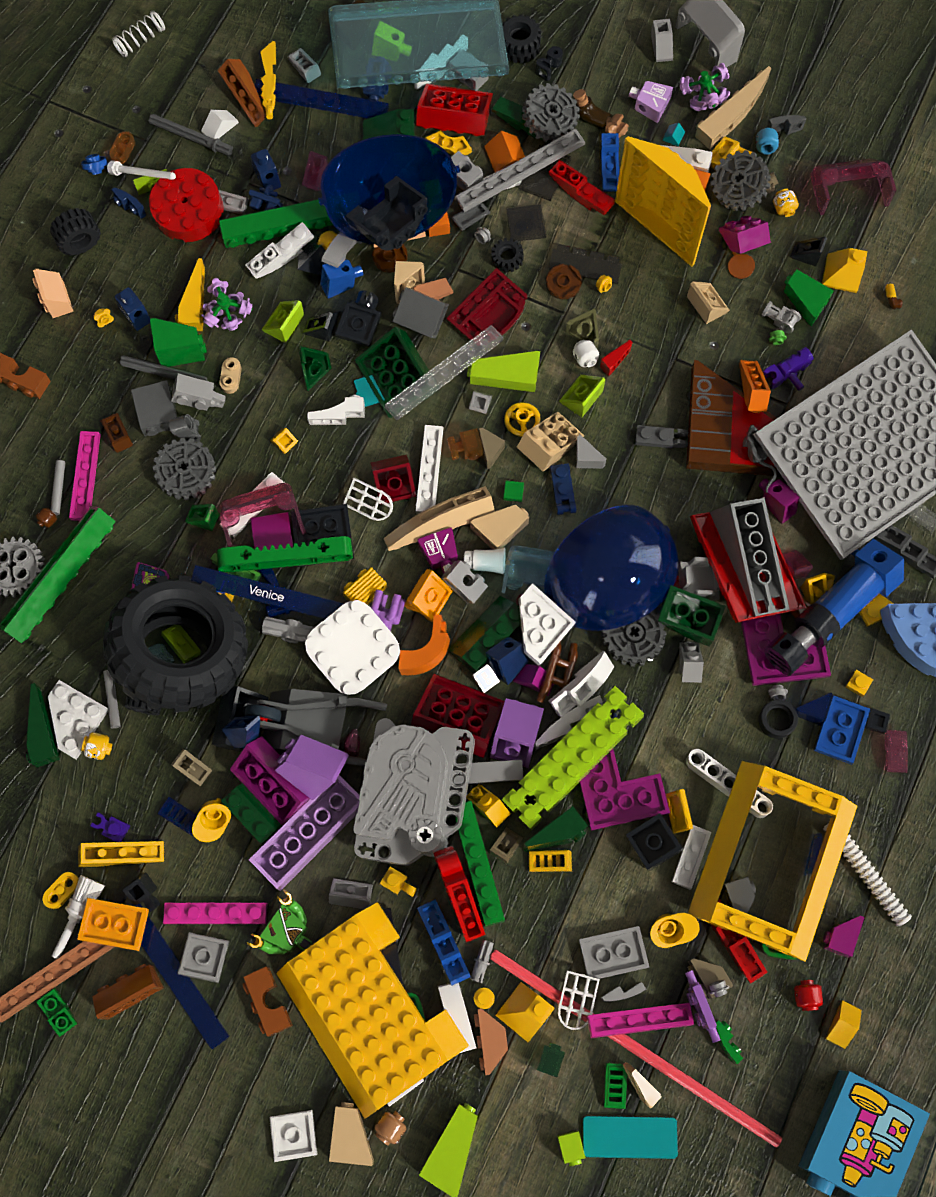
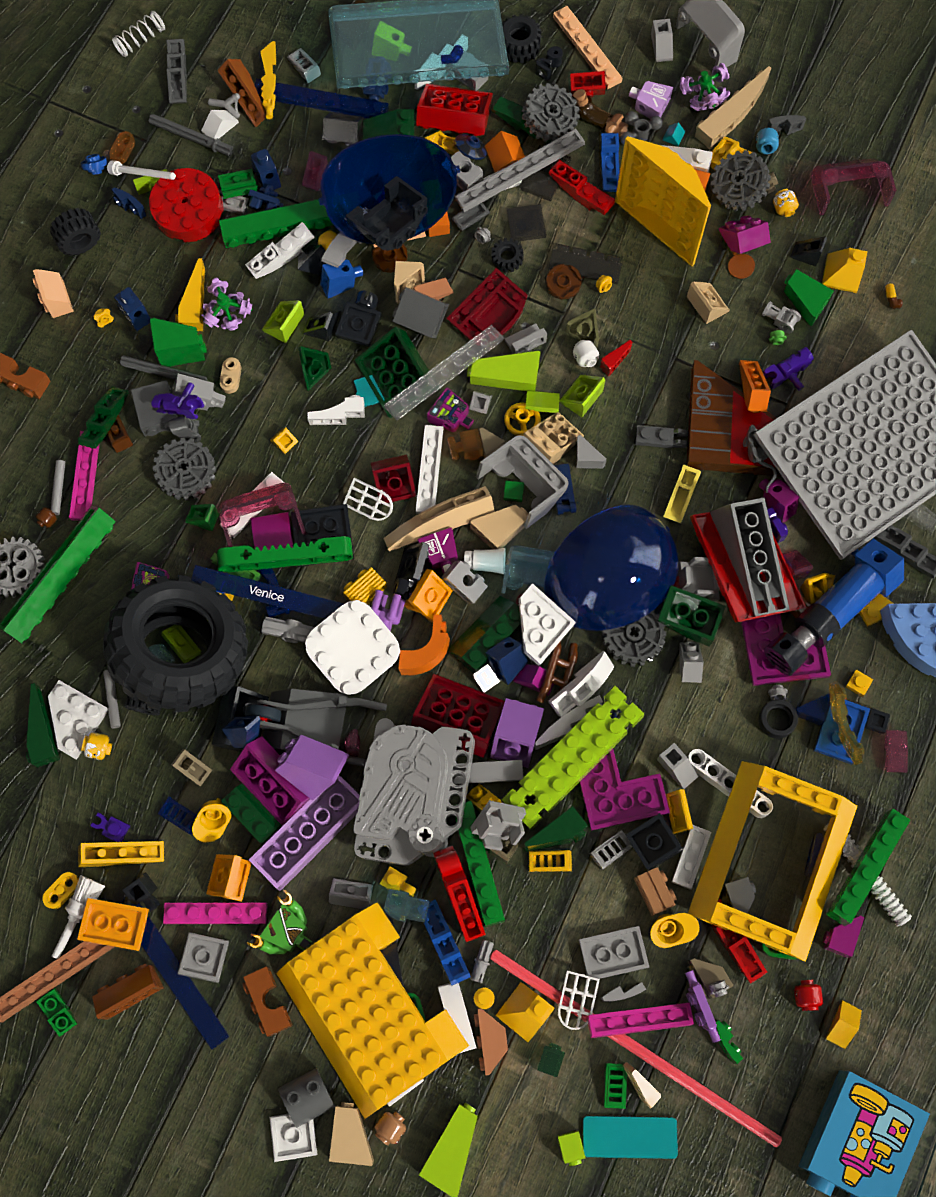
(104, 417): none -> dark green slope
(176, 71): none -> dark grey slope
(183, 404): none -> dark purple piece
(227, 104): none -> light grey piece
(229, 877): none -> light orange bracket
(237, 183): none -> green plate
(306, 1097): none -> dark grey brick
(342, 128): none -> clear smoke slope
(402, 907): none -> clear light blue brick
(410, 569): none -> black plate
(450, 412): none -> torso
(454, 56): none -> clear blue arm
(470, 146): none -> dish
(499, 822): none -> light grey panel
(526, 339): none -> light grey panel
(531, 468): none -> light grey windscreen
(542, 401): none -> lime piece
(586, 46): none -> light nougat plate
(591, 82): none -> red brick
(598, 859): none -> light grey slope
(641, 126): none -> dark grey piece
(655, 892): none -> medium nougat brick
(677, 766): none -> light grey slope
(682, 494): none -> light yellow slope
(778, 528): none -> dark purple plate
(839, 711): none -> clear yellow plate
(868, 867): none -> green brick

